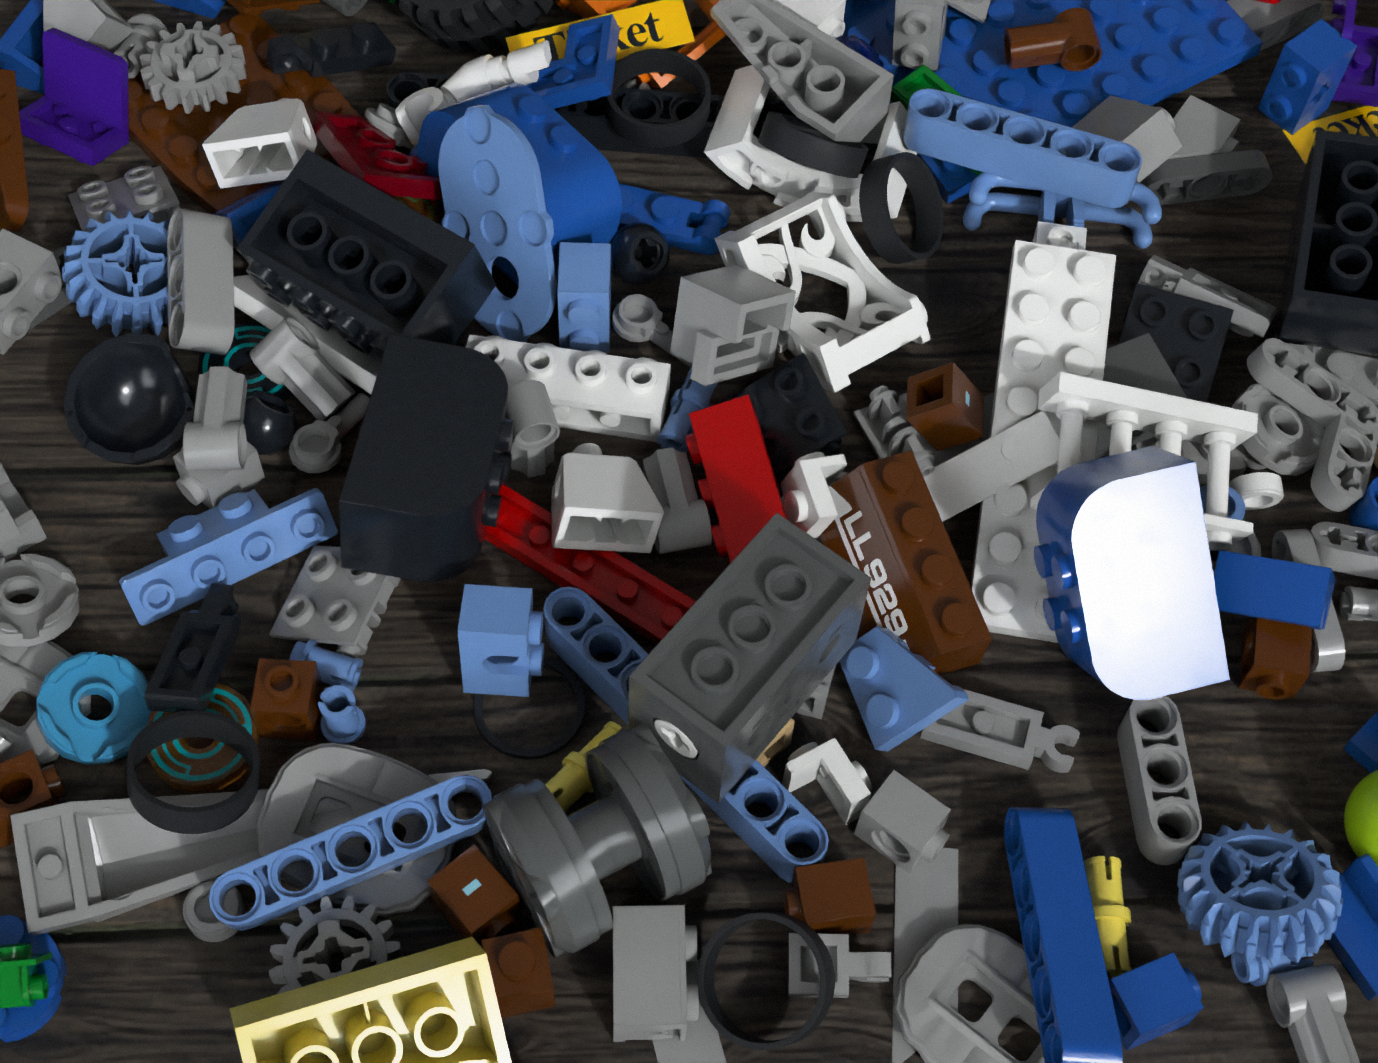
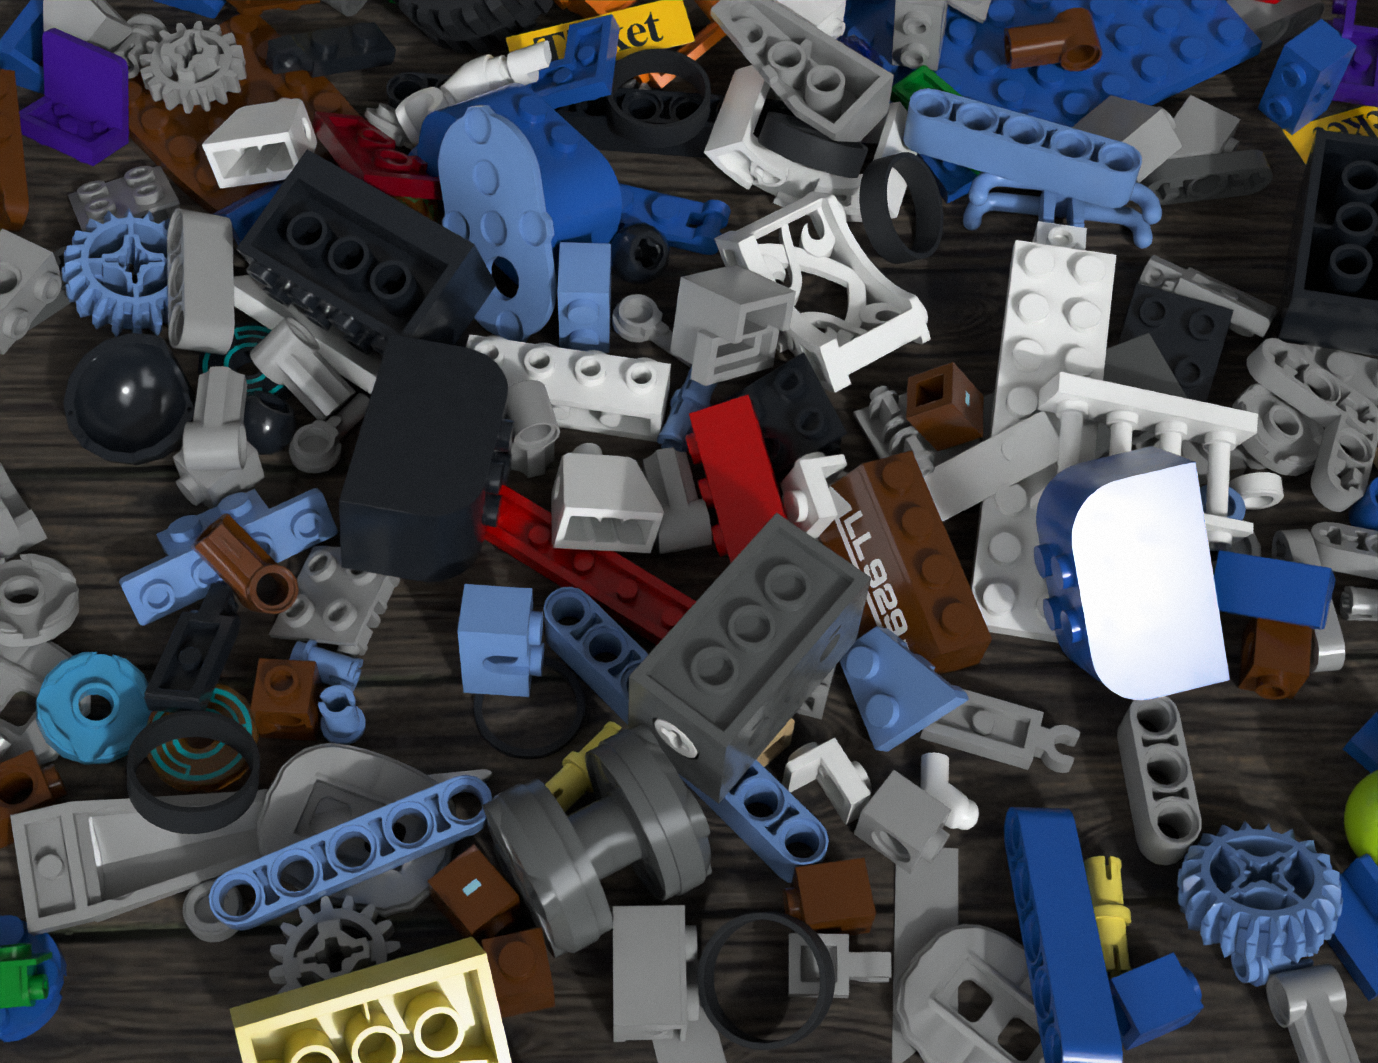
(242, 564): none -> reddish brown piece
(935, 781): none -> white arm

